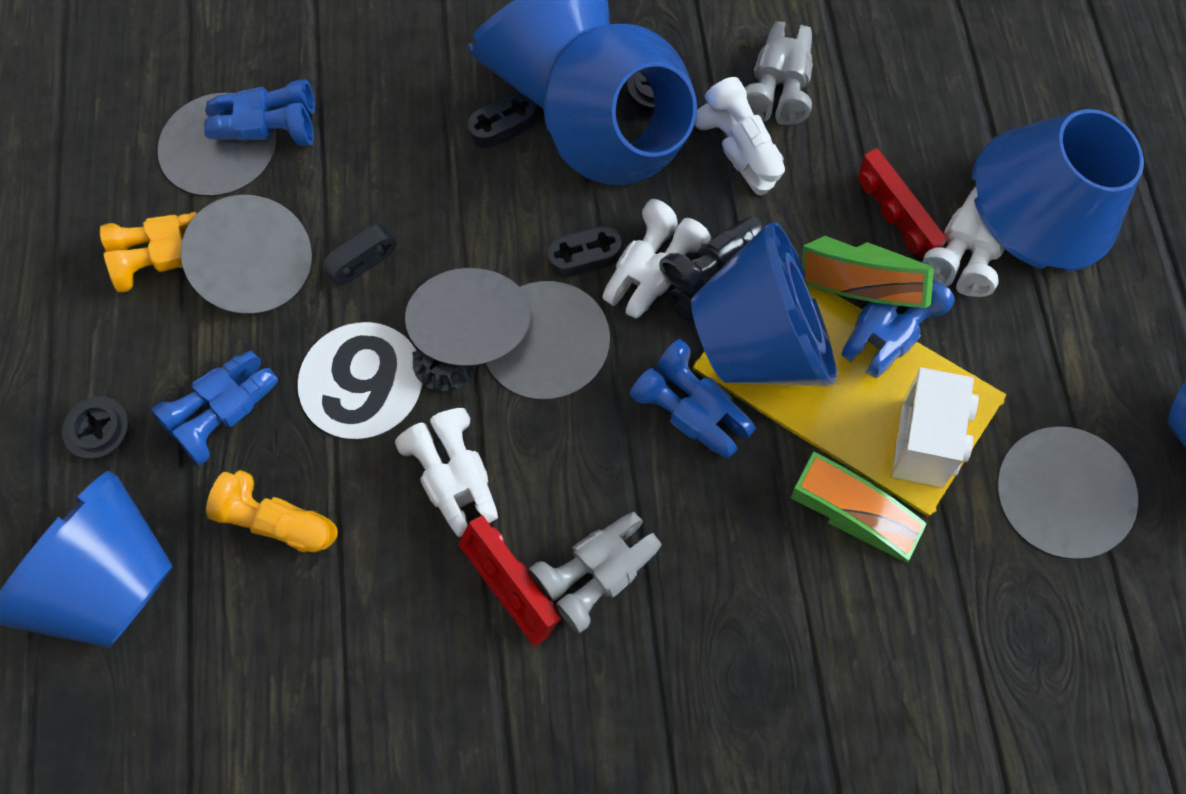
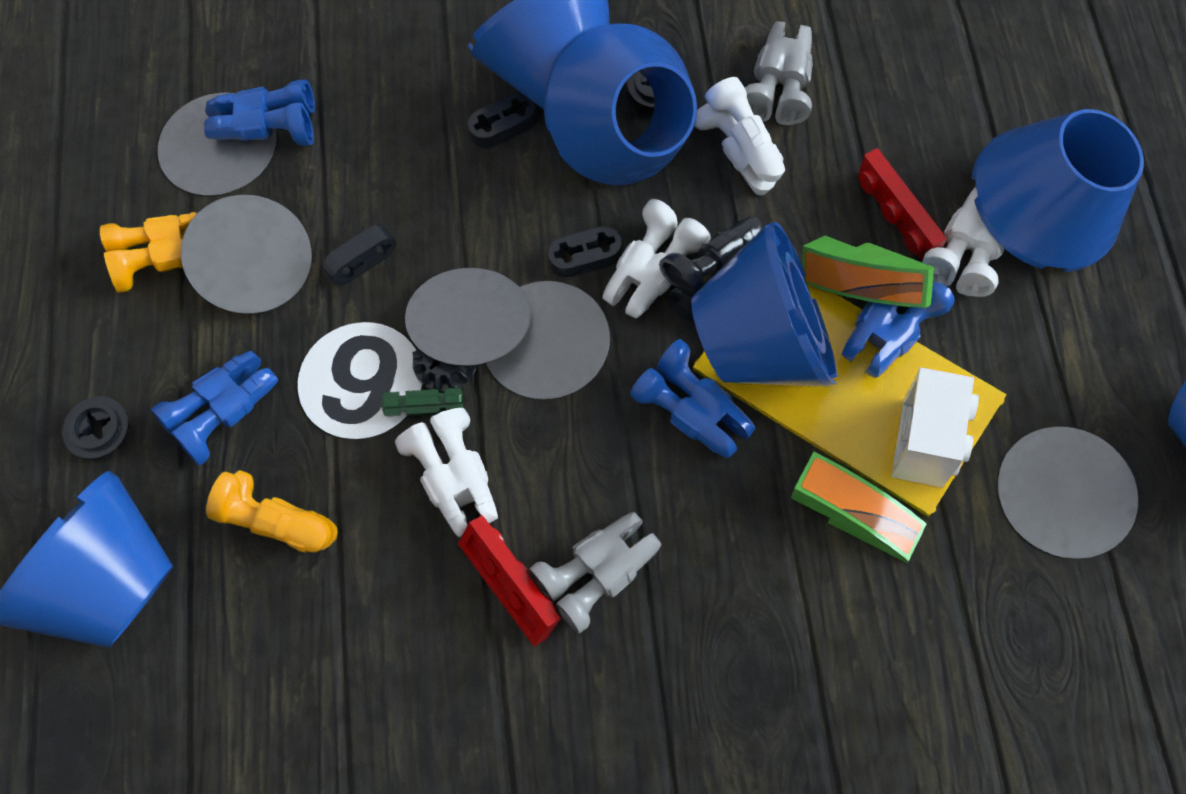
(421, 401): none -> dark green axle

